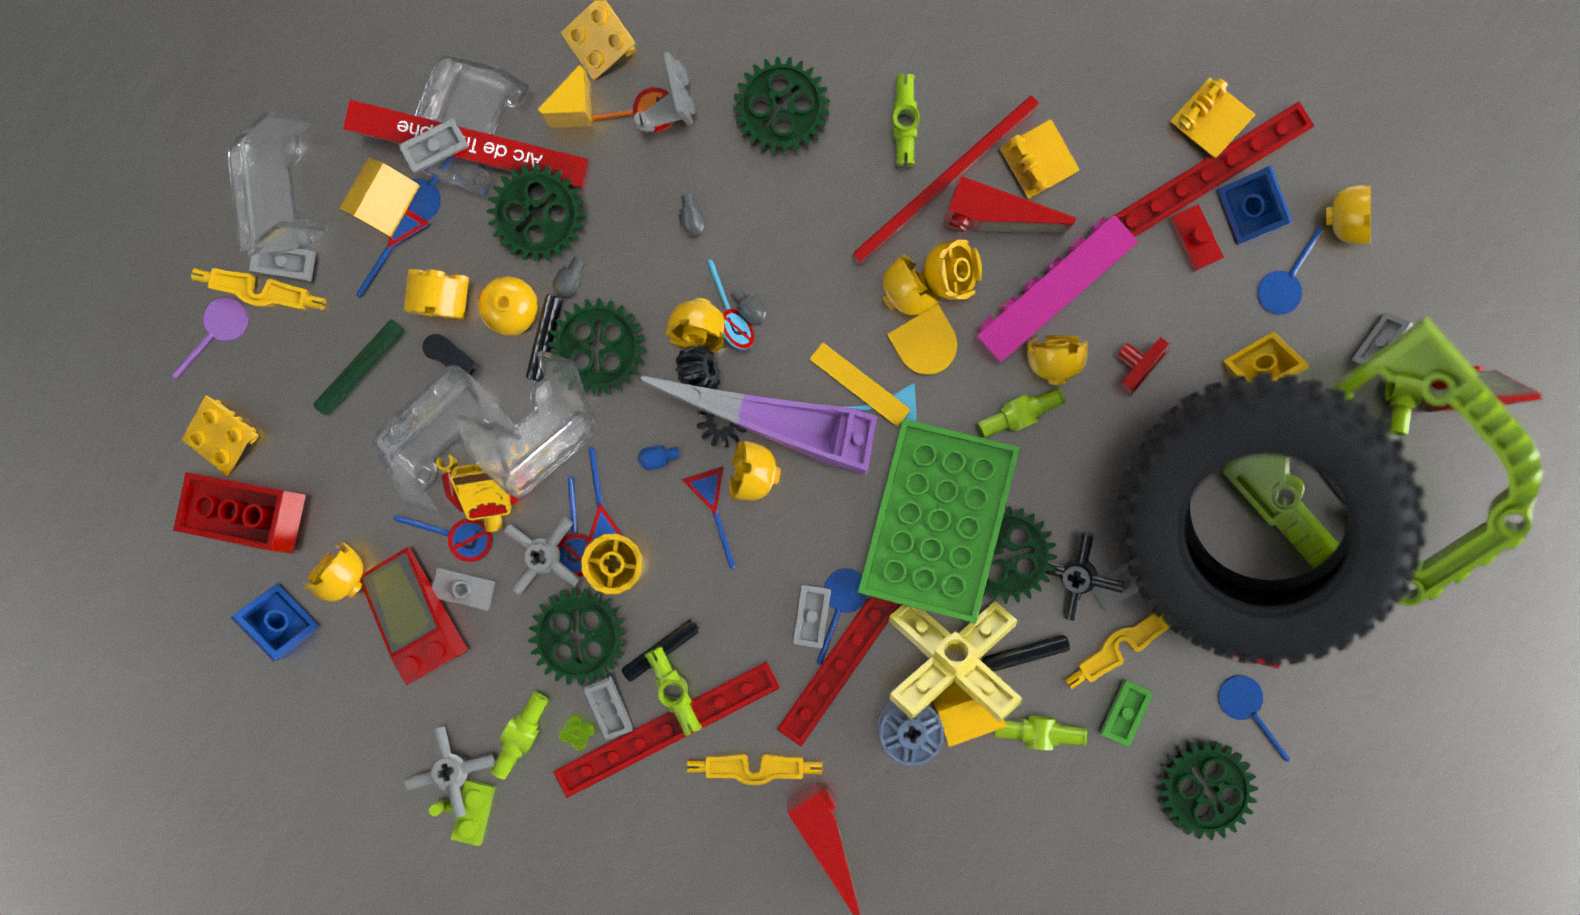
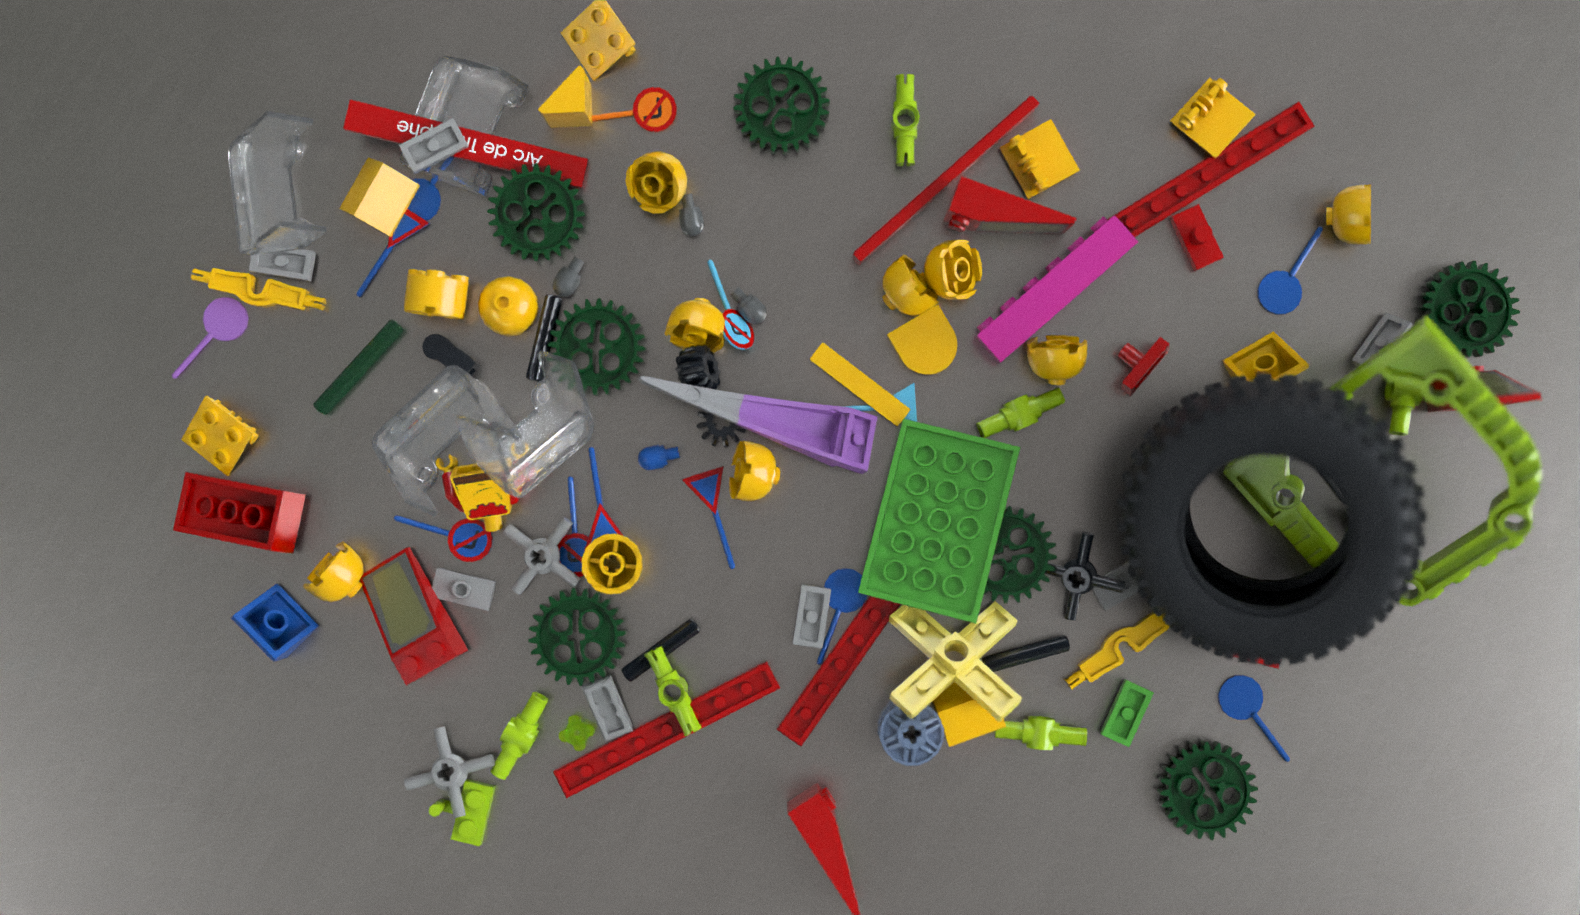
(656, 181): none -> yellow cylinder
(672, 107): light grey plate -> none
(771, 768): yellow piece -> none
(1255, 205): blue slope -> none
(1490, 325): none -> dark green gear

